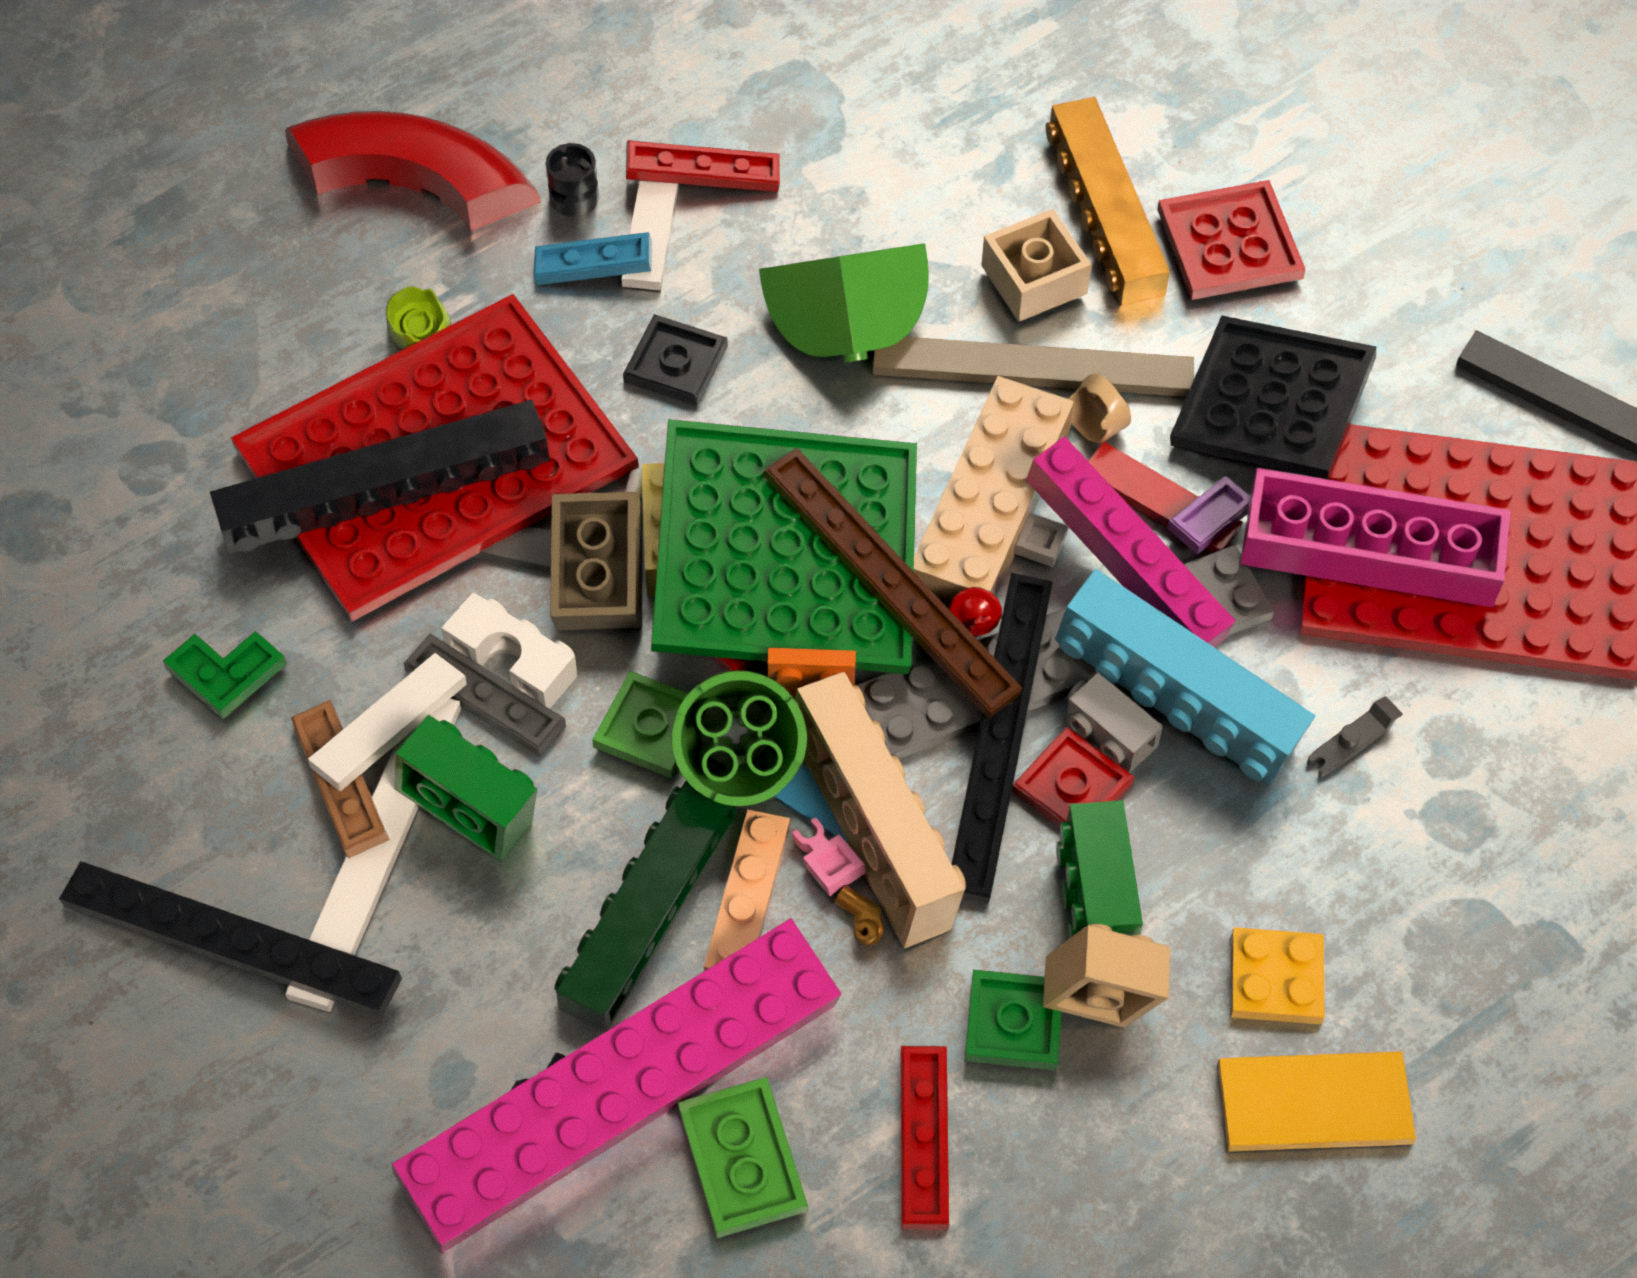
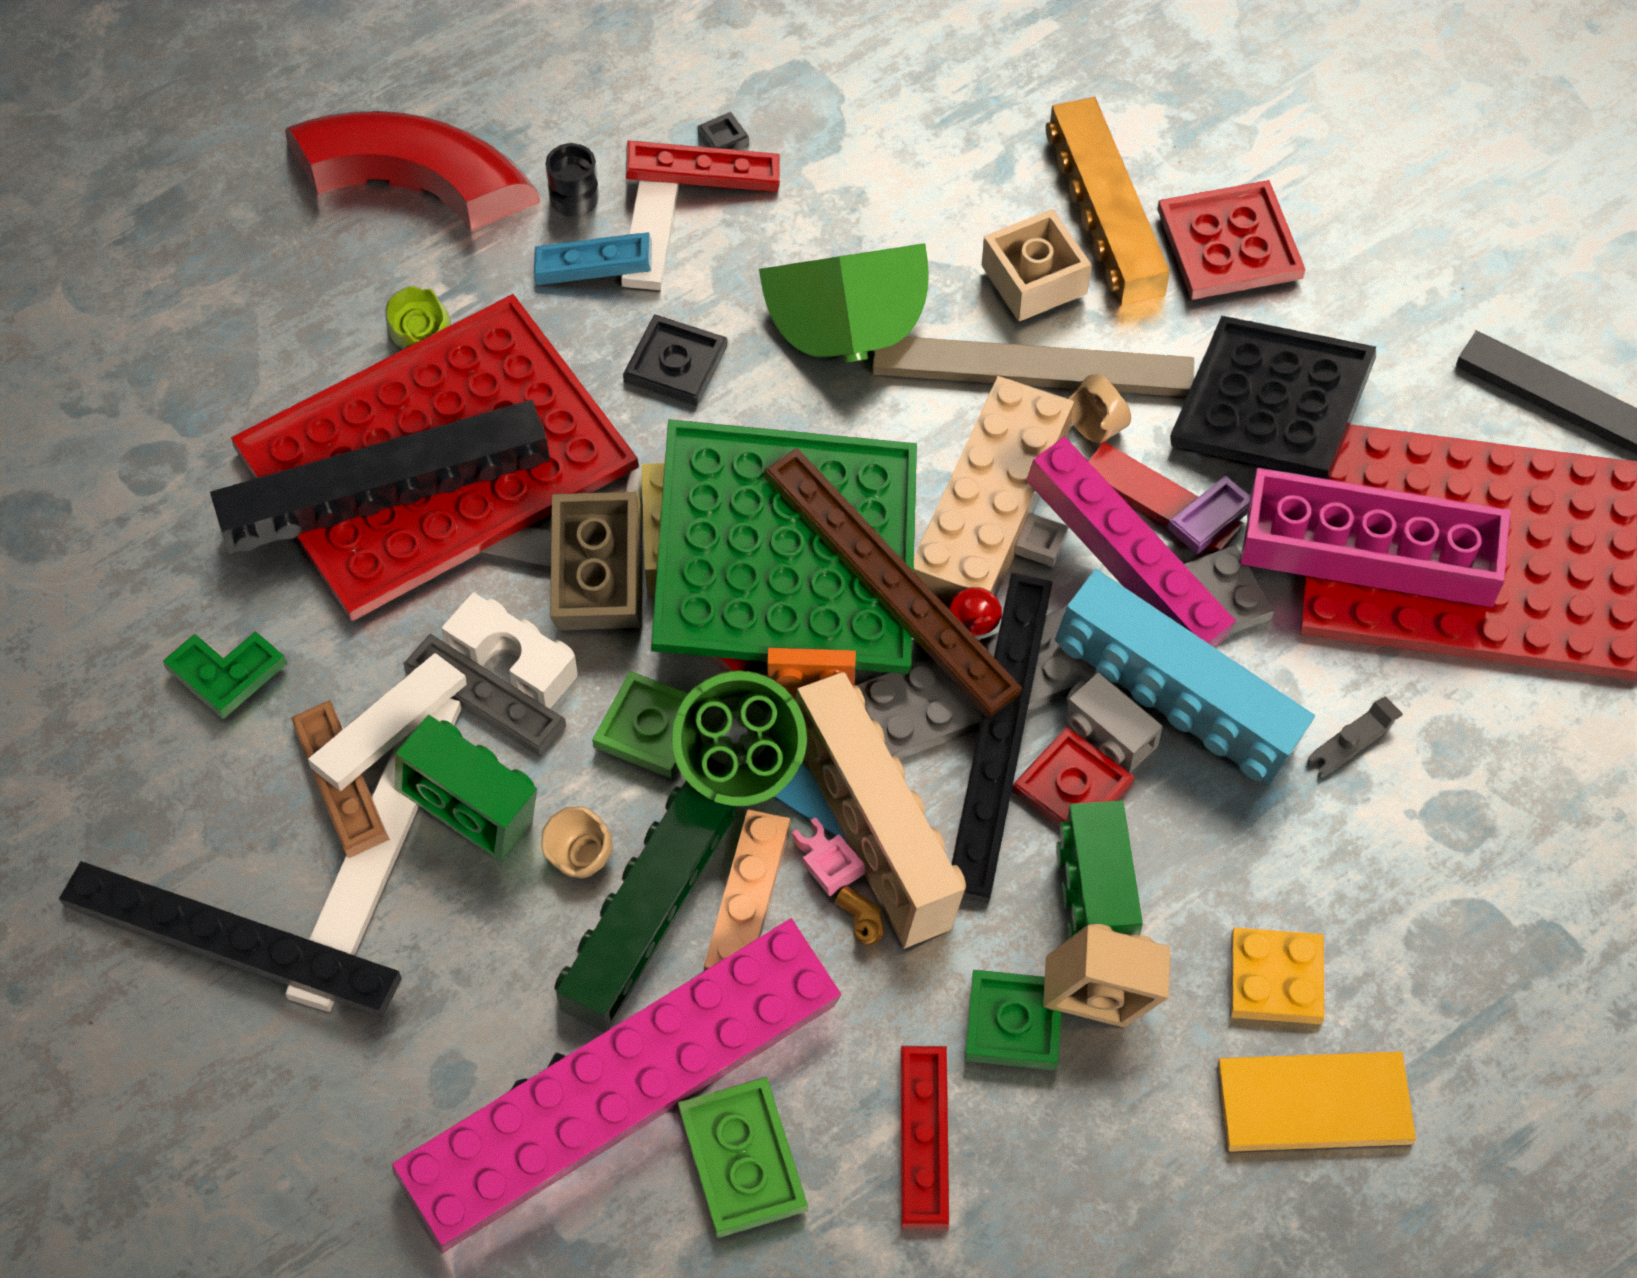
(576, 842): none -> tan hair
(723, 133): none -> black tile

